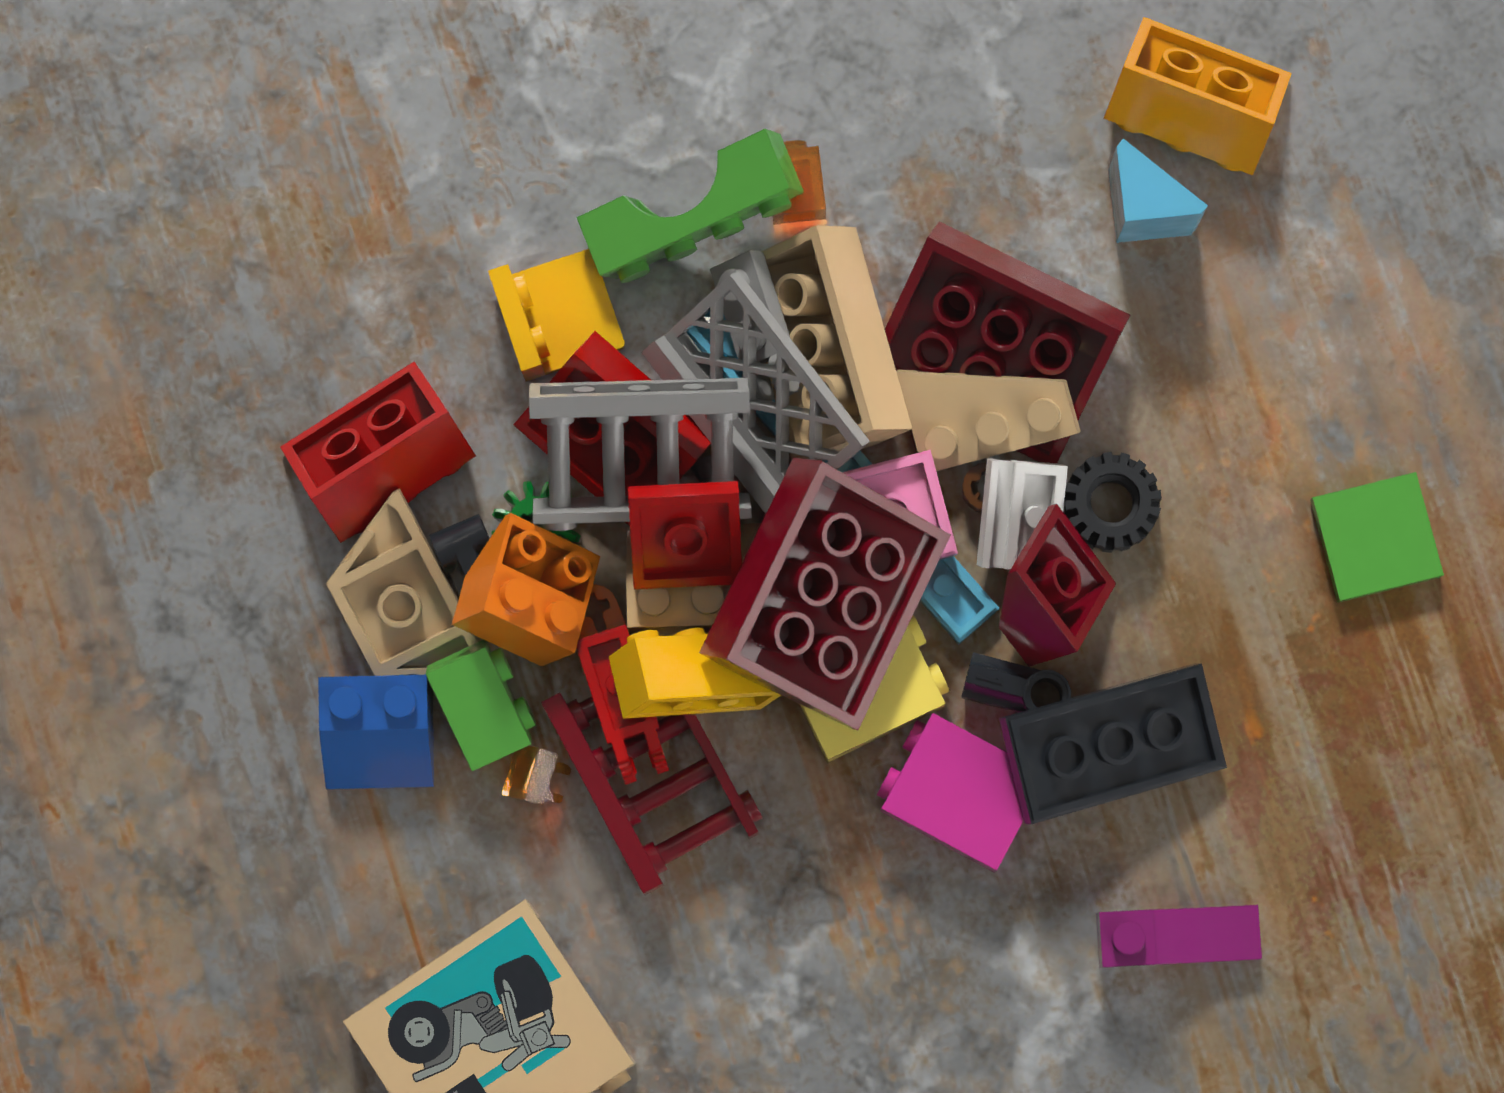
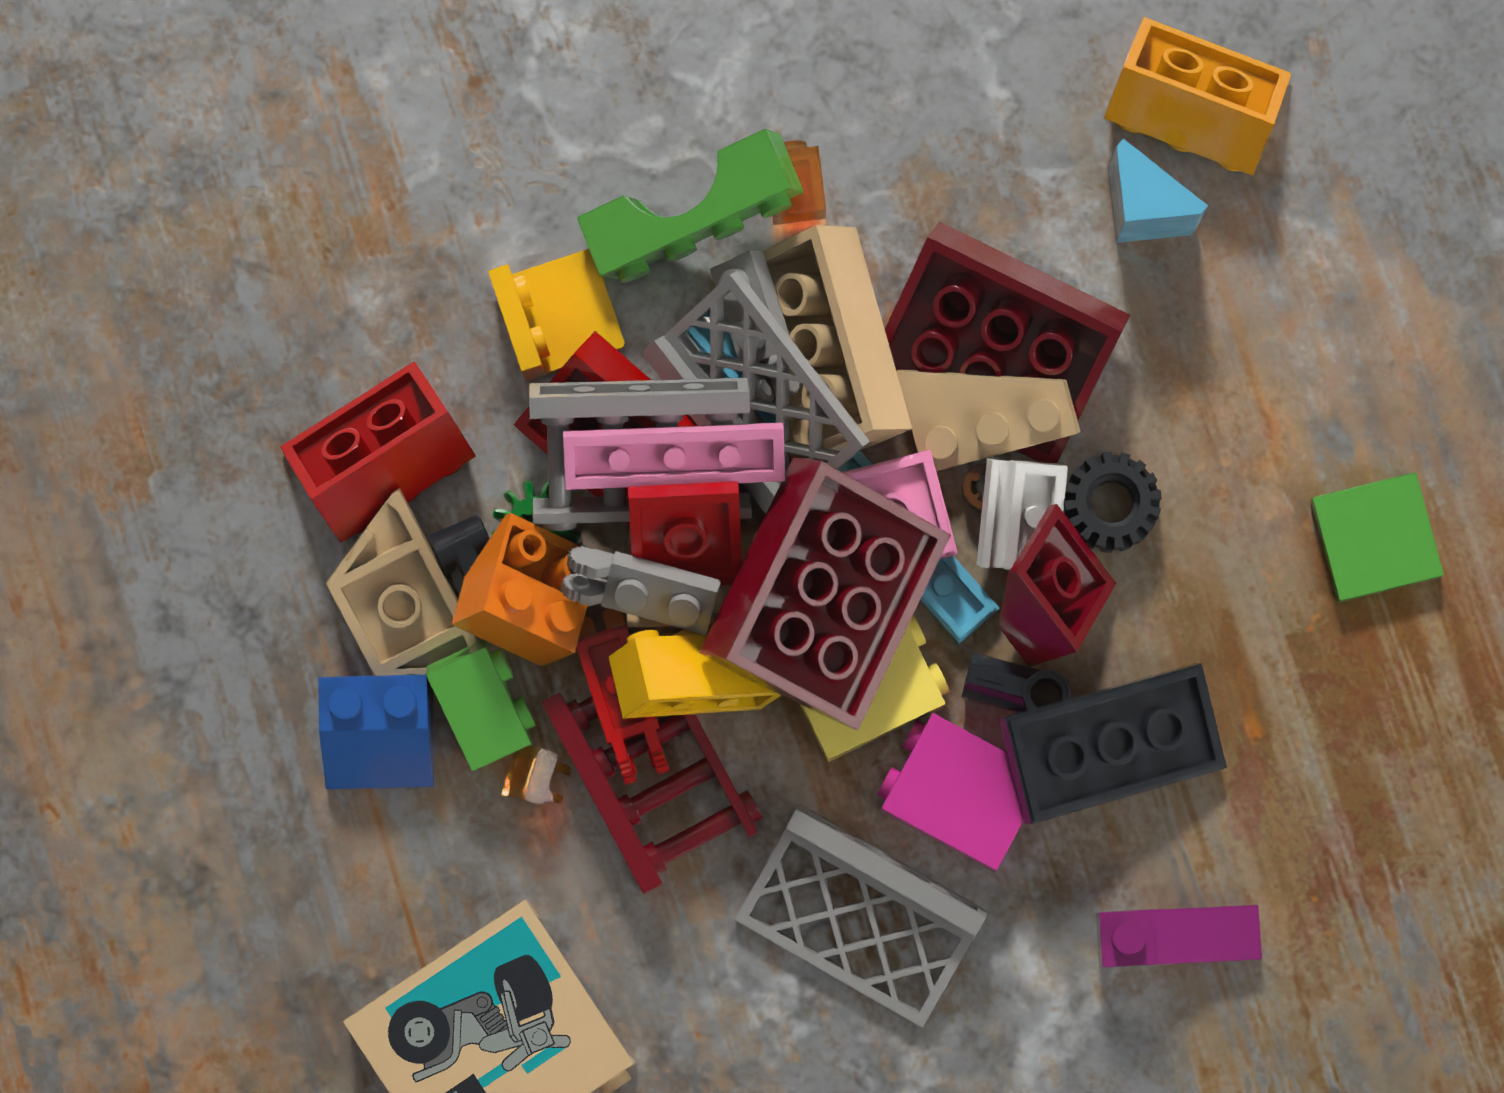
(641, 588): none -> light grey hinge
(674, 455): none -> bright pink plate
(887, 876): none -> light grey fence

